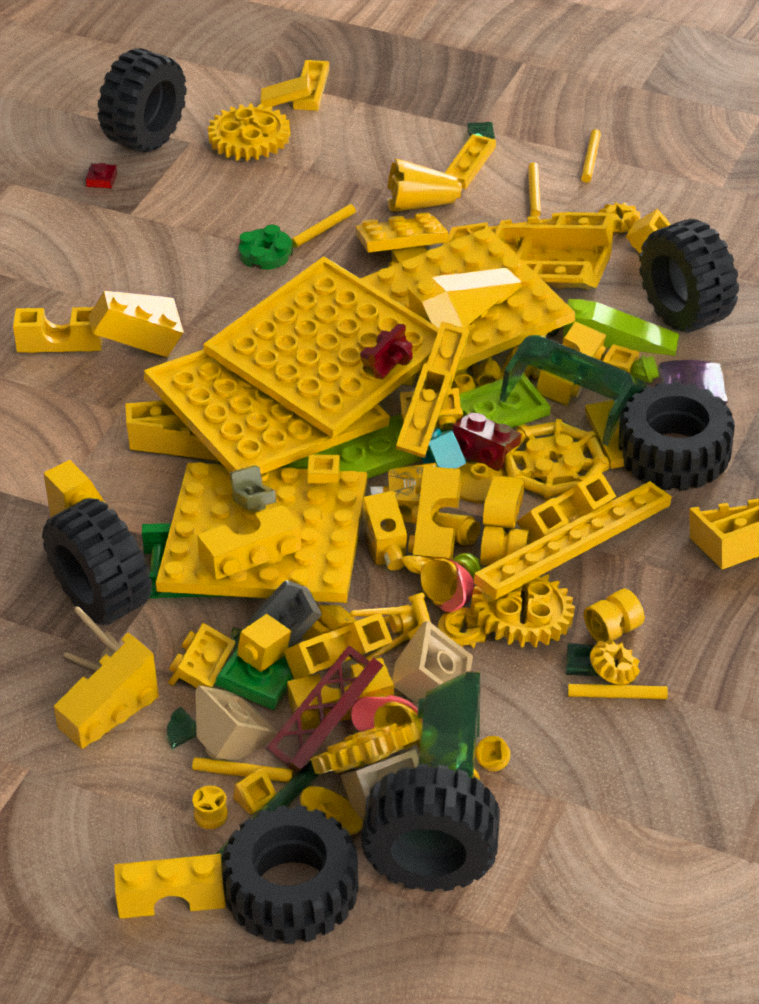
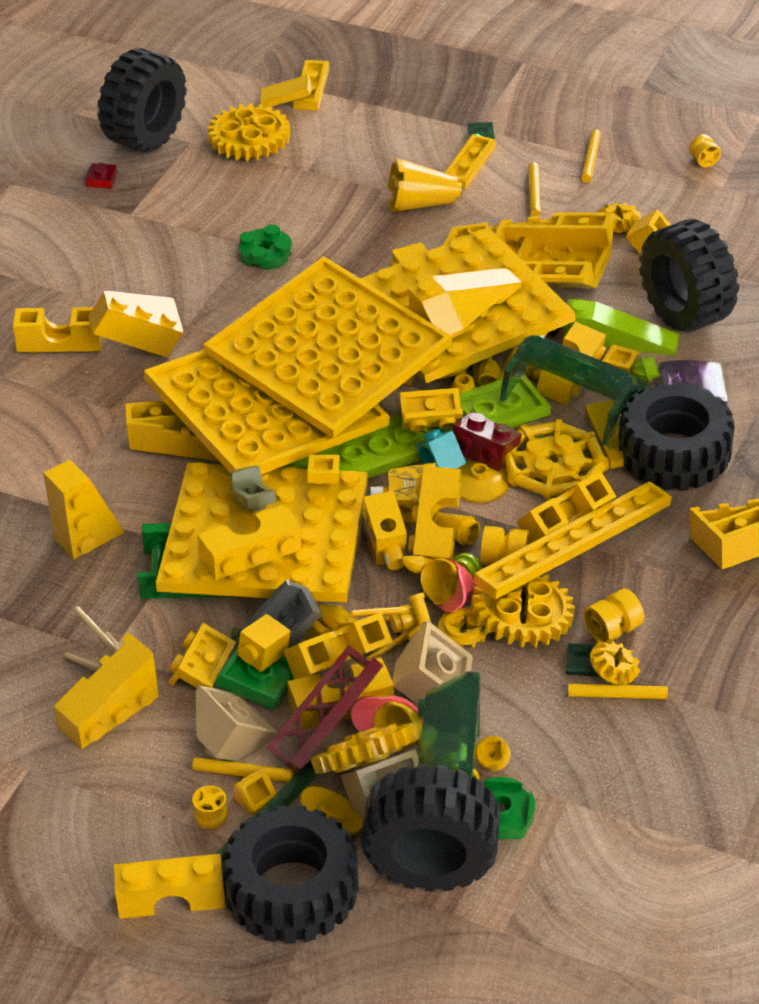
(97, 561): black tyre -> none
(180, 728): clear green tile -> none
(323, 225): yellow bar -> none
(390, 350): dark red hips -> none
(401, 232): yellow plate -> none
(432, 389): yellow bracket -> none
(503, 501): yellow beam -> none
(518, 806): none -> green plate
(704, 150): none -> yellow wheel

